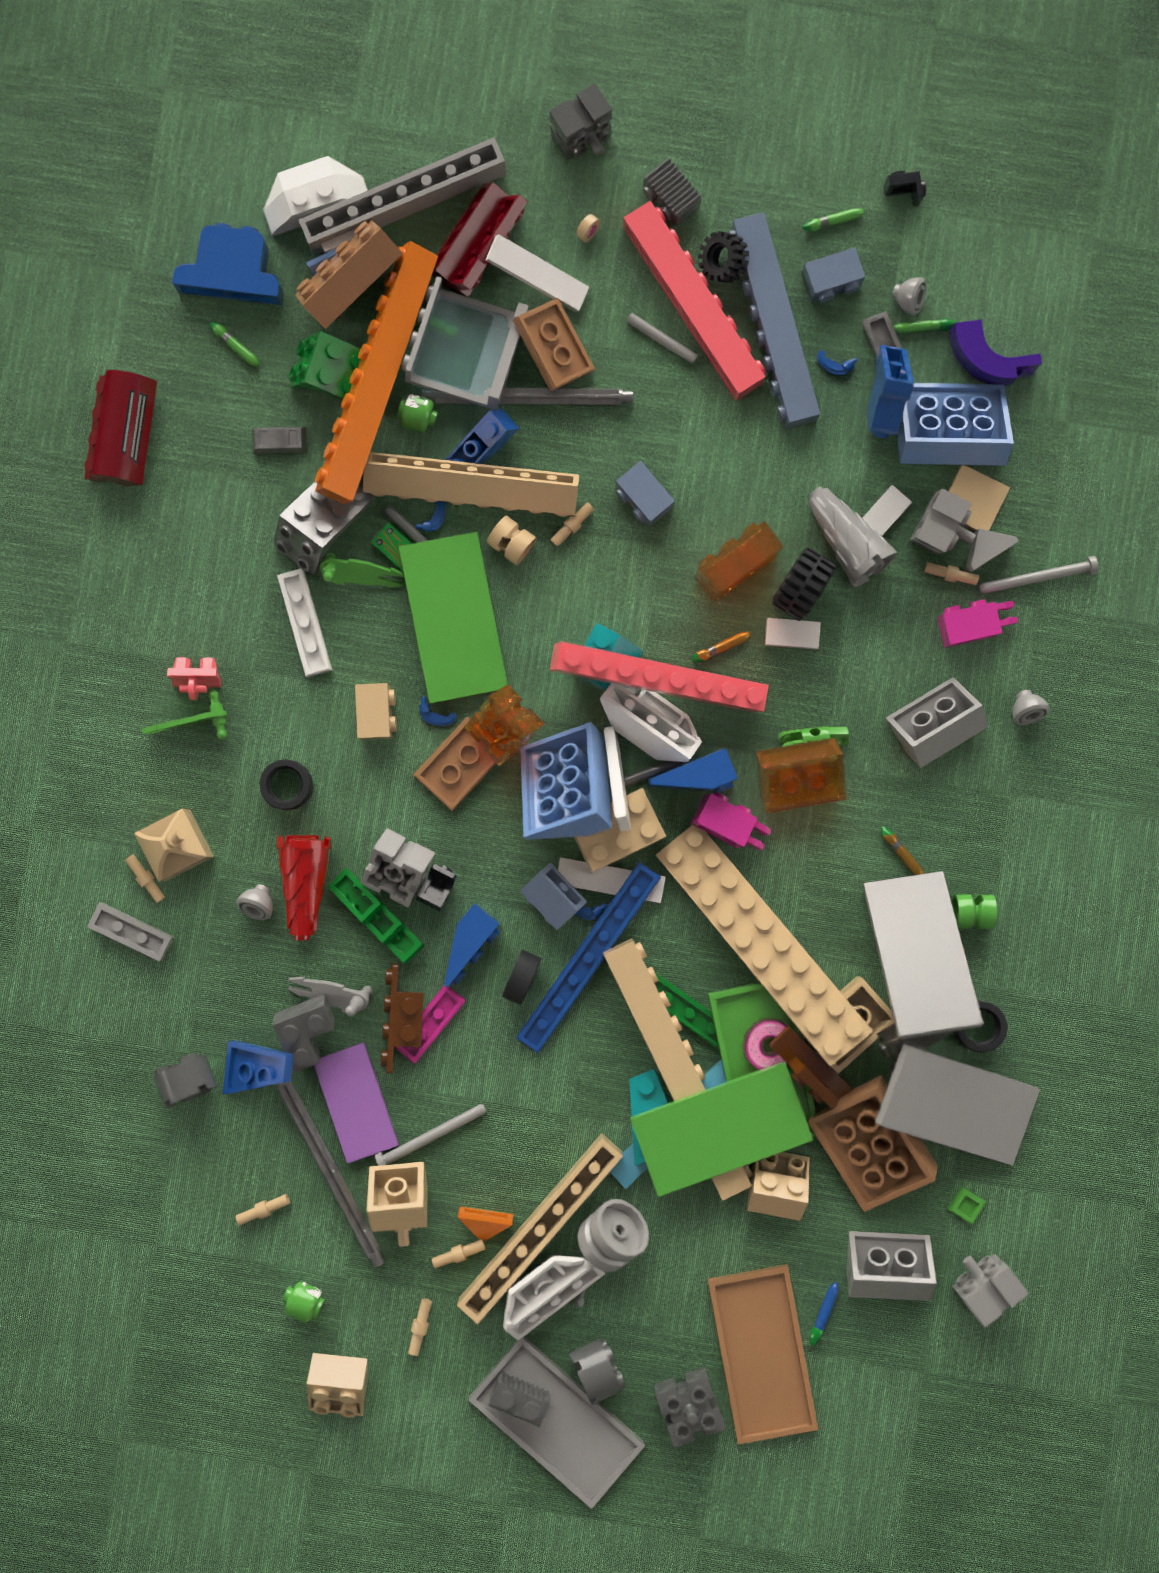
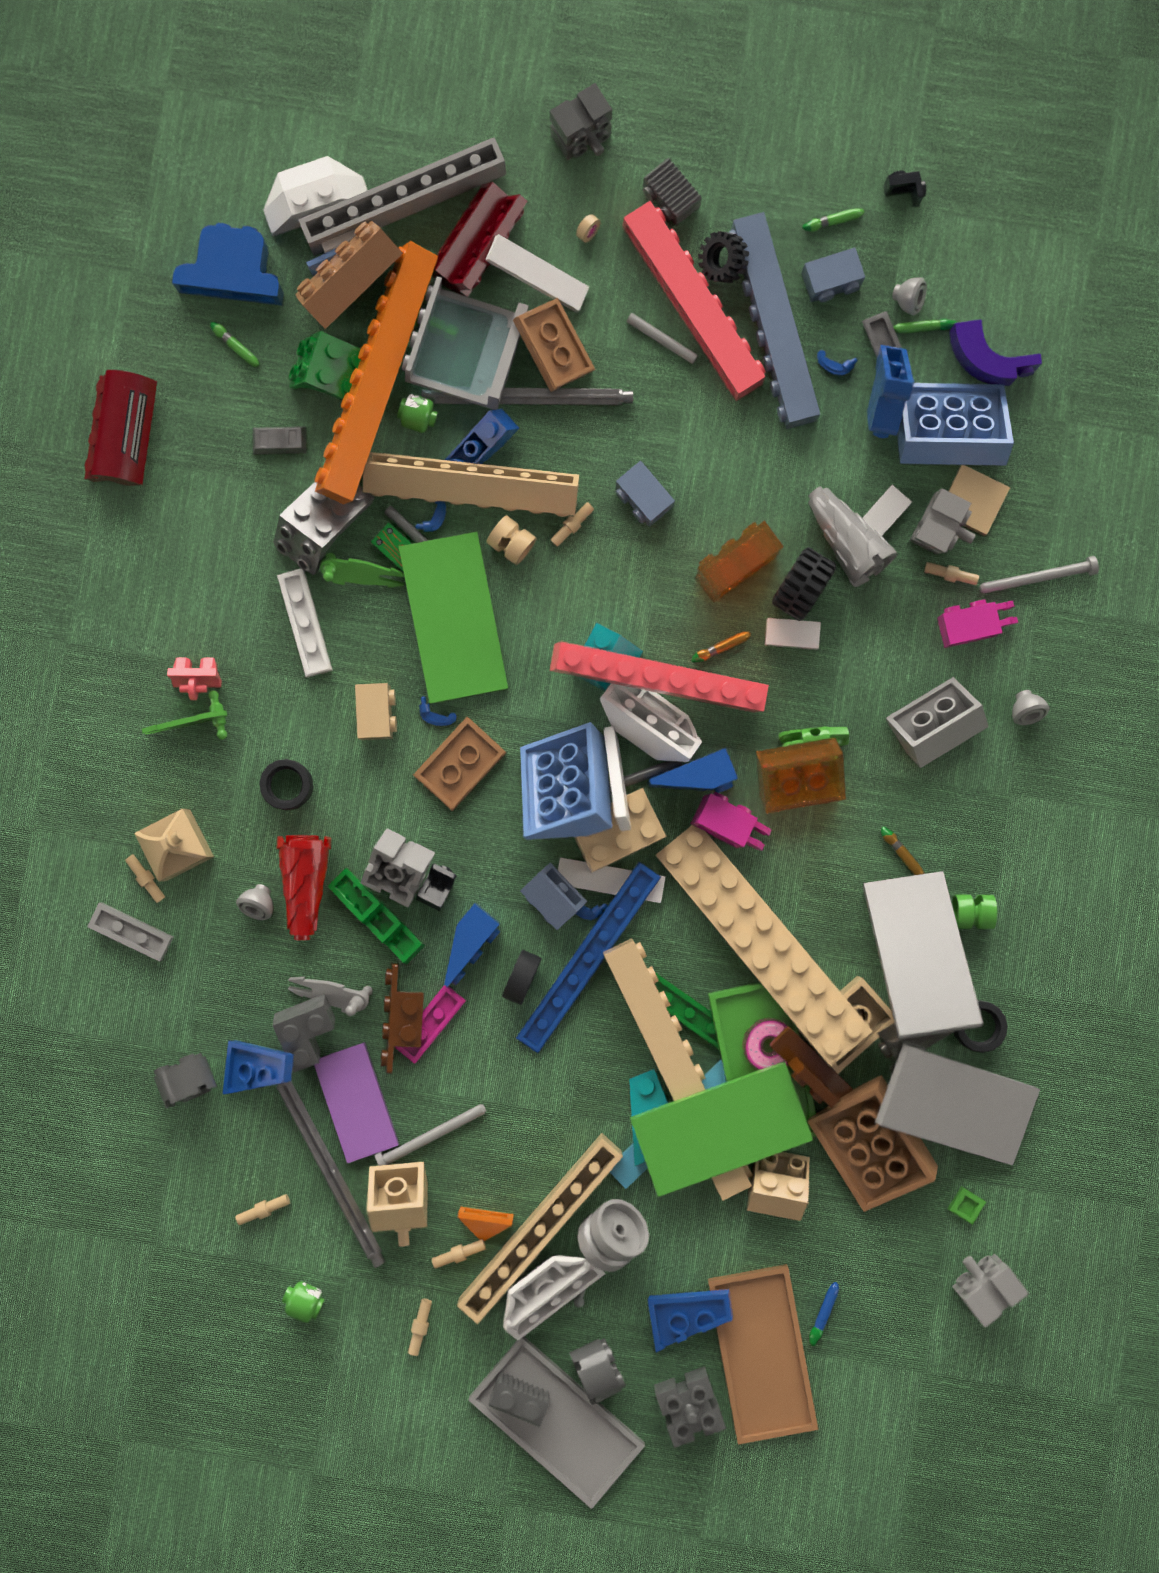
(337, 1385): tan slope -> none
(503, 725): clear orange brick -> none
(685, 1314): none -> blue wing
(890, 1266): light grey slope -> none
(986, 547): light grey slope -> none

